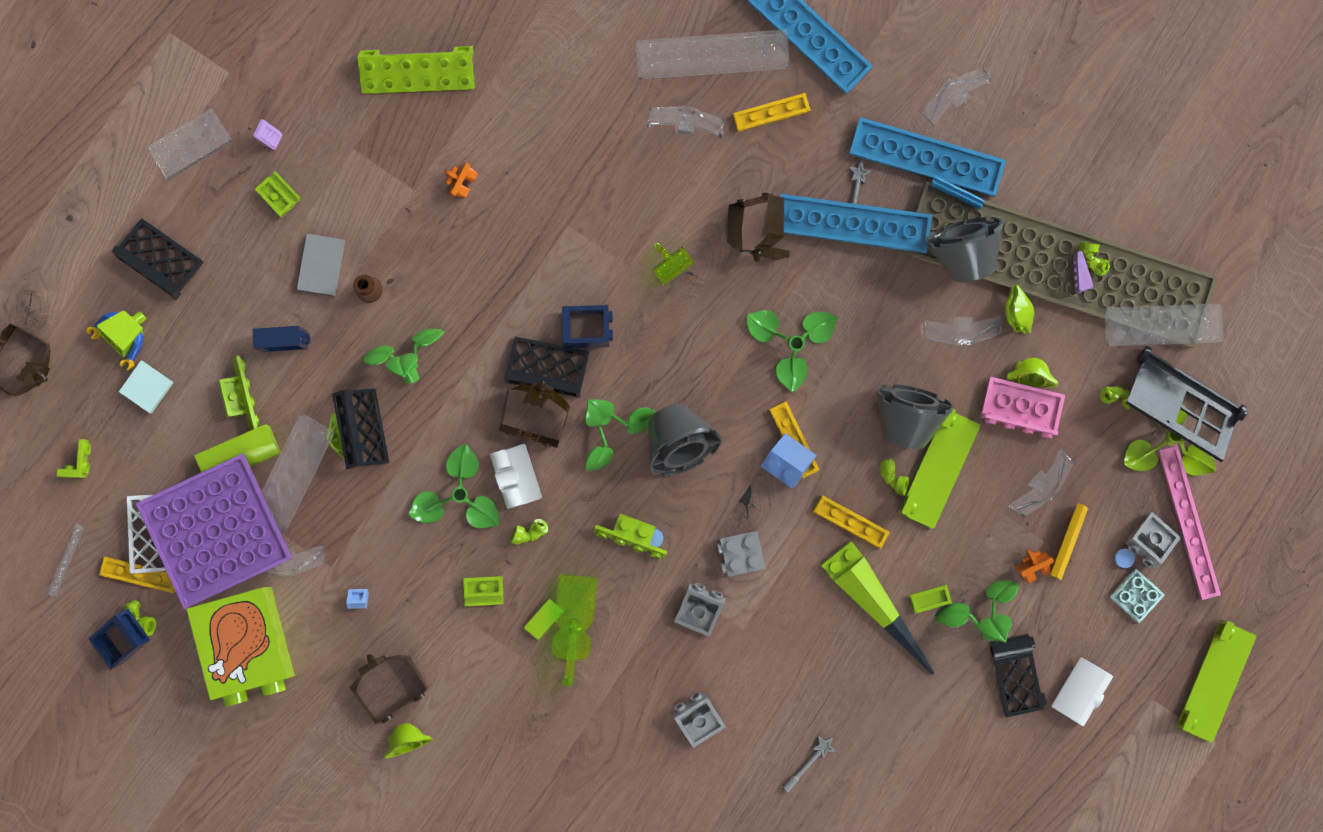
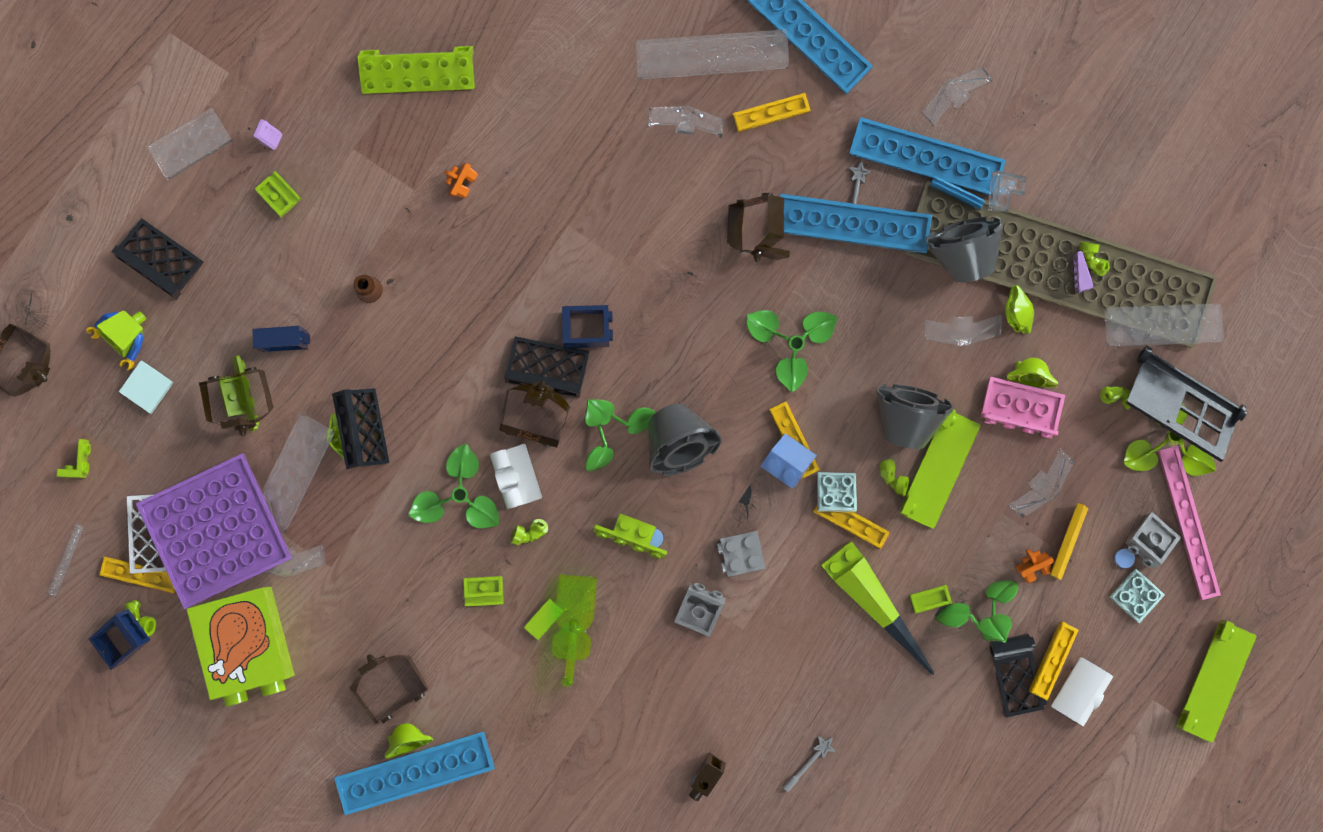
(239, 424): none -> dark brown piece
(255, 445): lime brick -> none
(321, 264): light grey tile -> none
(357, 598): light blue plate -> none
(405, 364): bright green plant -> none
(414, 773): none -> dark azure plate
(672, 264): clear neon green plate -> none
(697, 718): light grey plate -> none
(711, 772): none -> dark brown torso
(836, 492): none -> light aqua tile
(1001, 187): none -> clear brick
(1053, 660): none -> yellow tile

